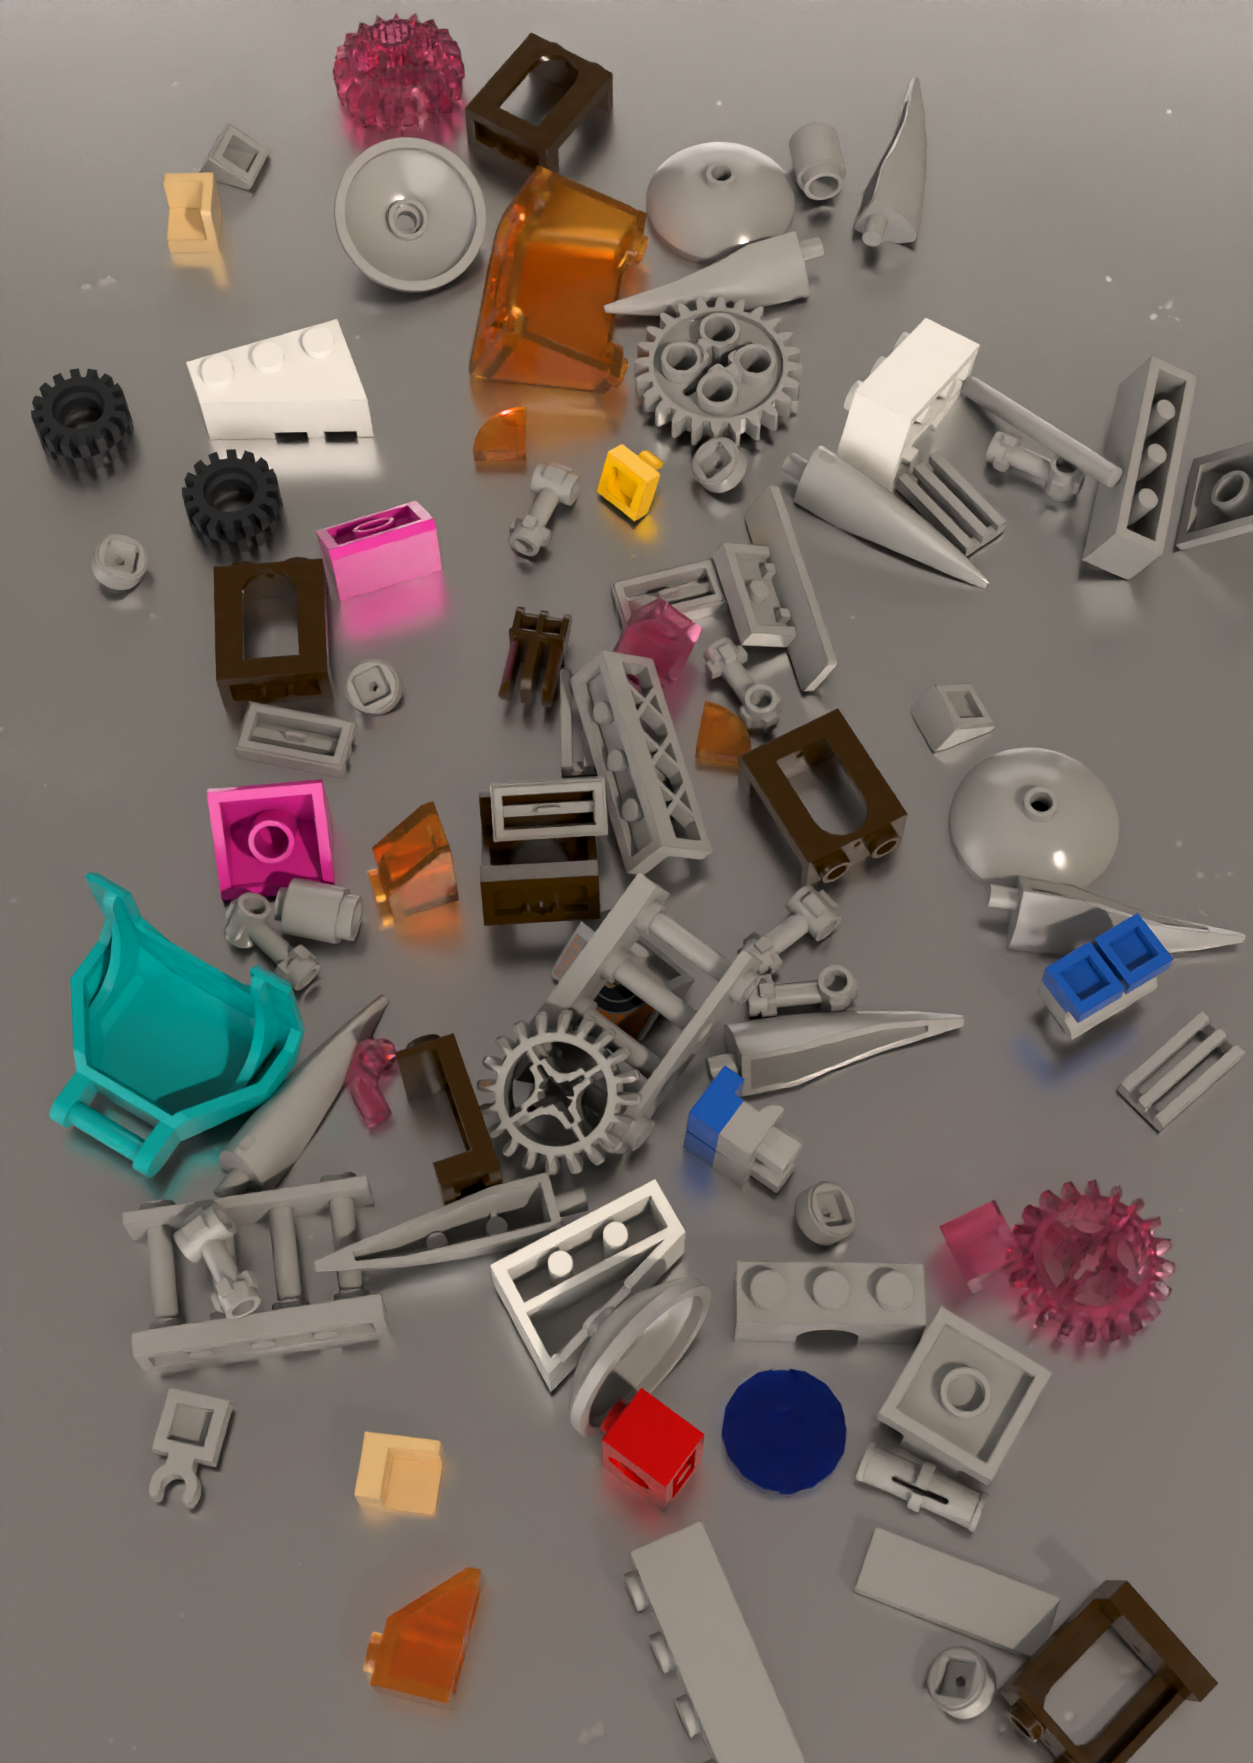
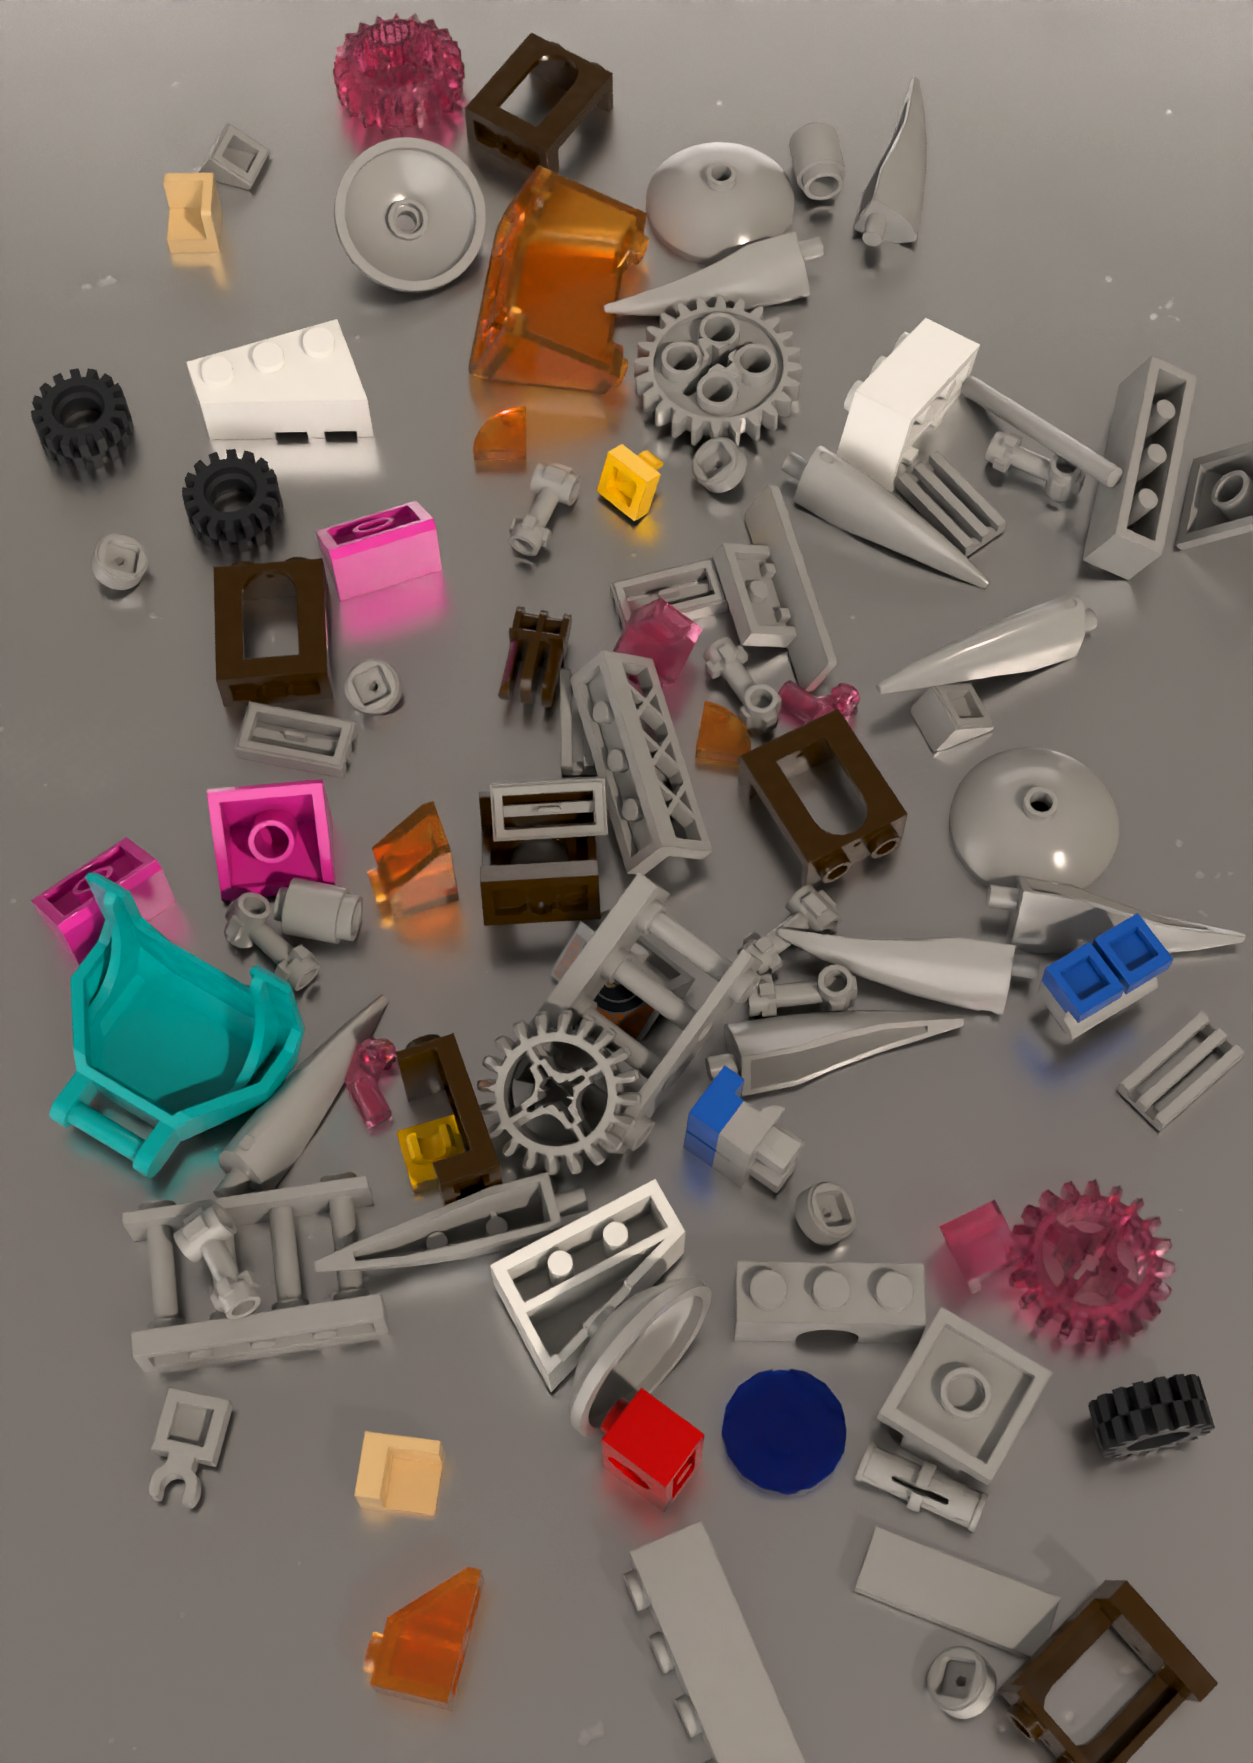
(73, 909): none -> dark pink slope
(427, 1144): none -> yellow tile
(809, 707): none -> clear pink arm
(940, 969): none -> light grey piece
(1008, 646): none -> light grey piece
(1151, 1415): none -> black tyre

